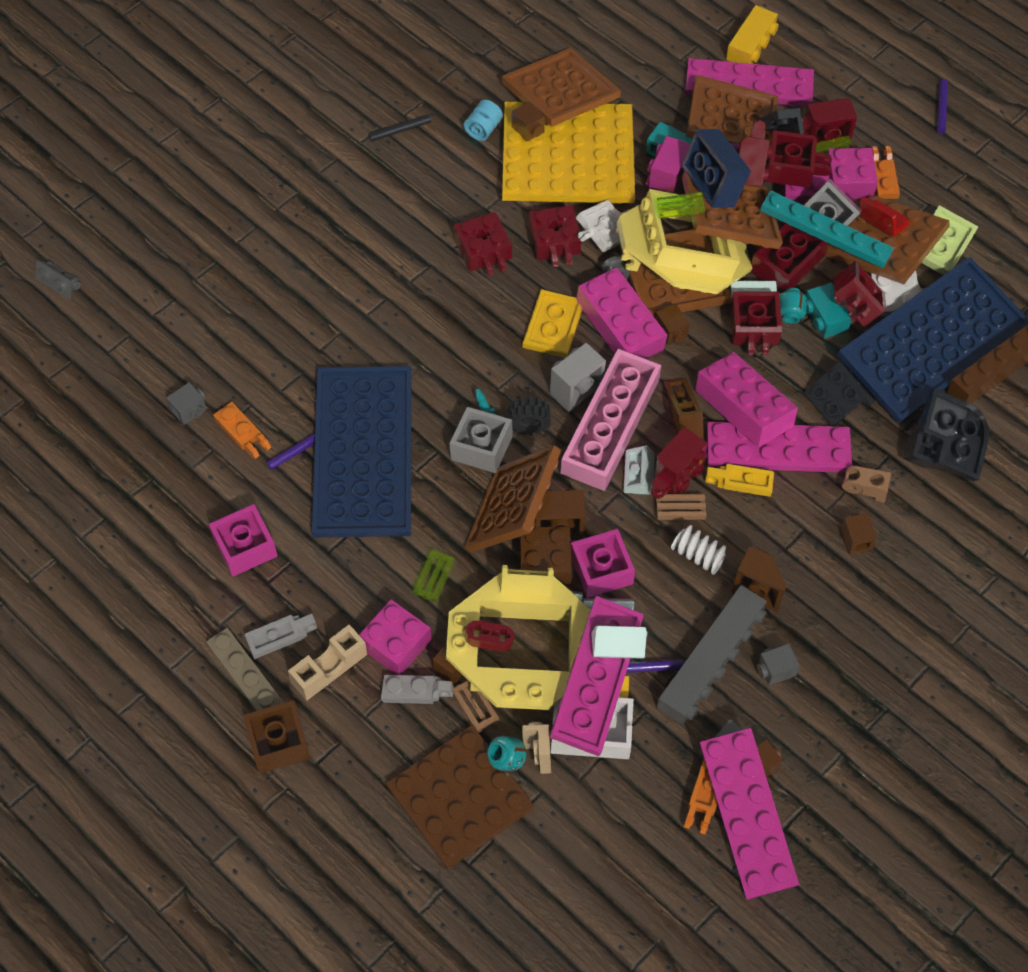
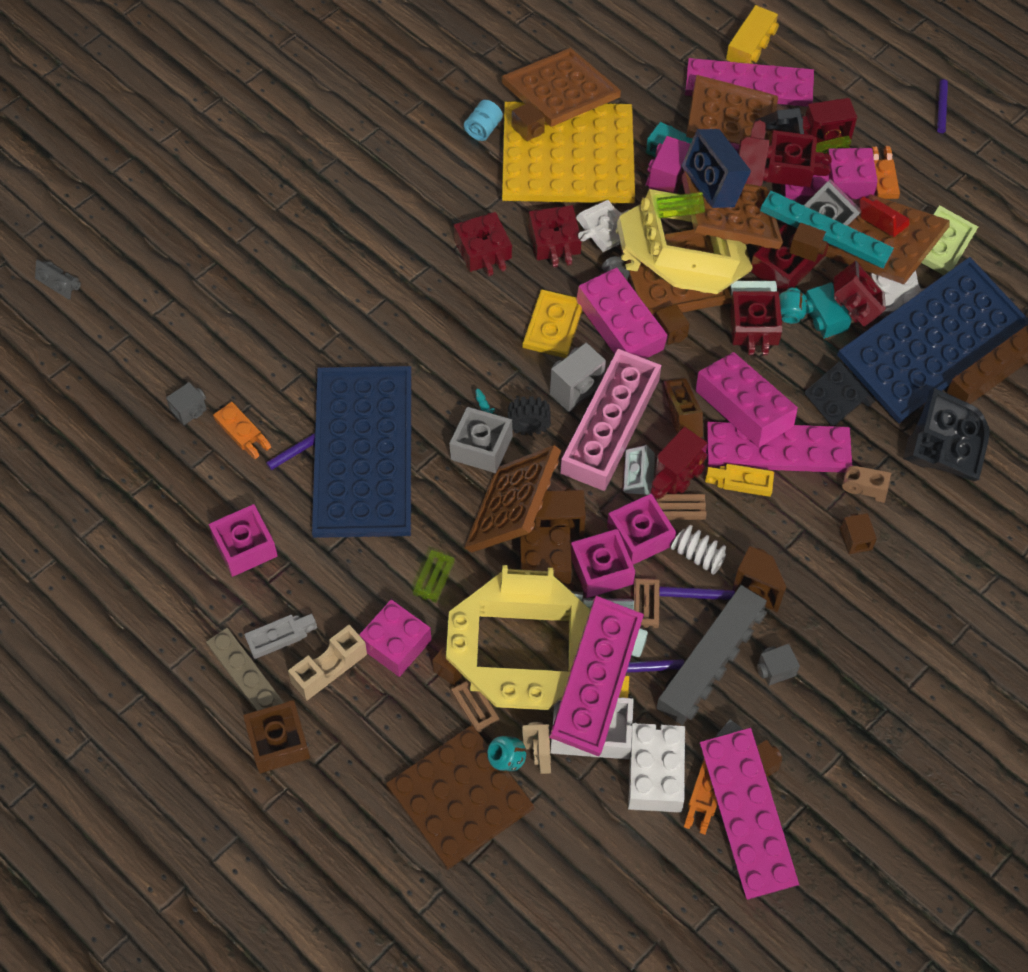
(400, 128): black bar -> none
(415, 689): light grey hinge -> none
(489, 635): dark red beam -> none
(619, 642): light aqua slope -> none
(642, 528): none -> dark pink brick
(646, 622): none -> medium nougat tile
(657, 768): none -> white piece
(696, 593): none -> dark purple bar
(808, 242): none -> reddish brown brick

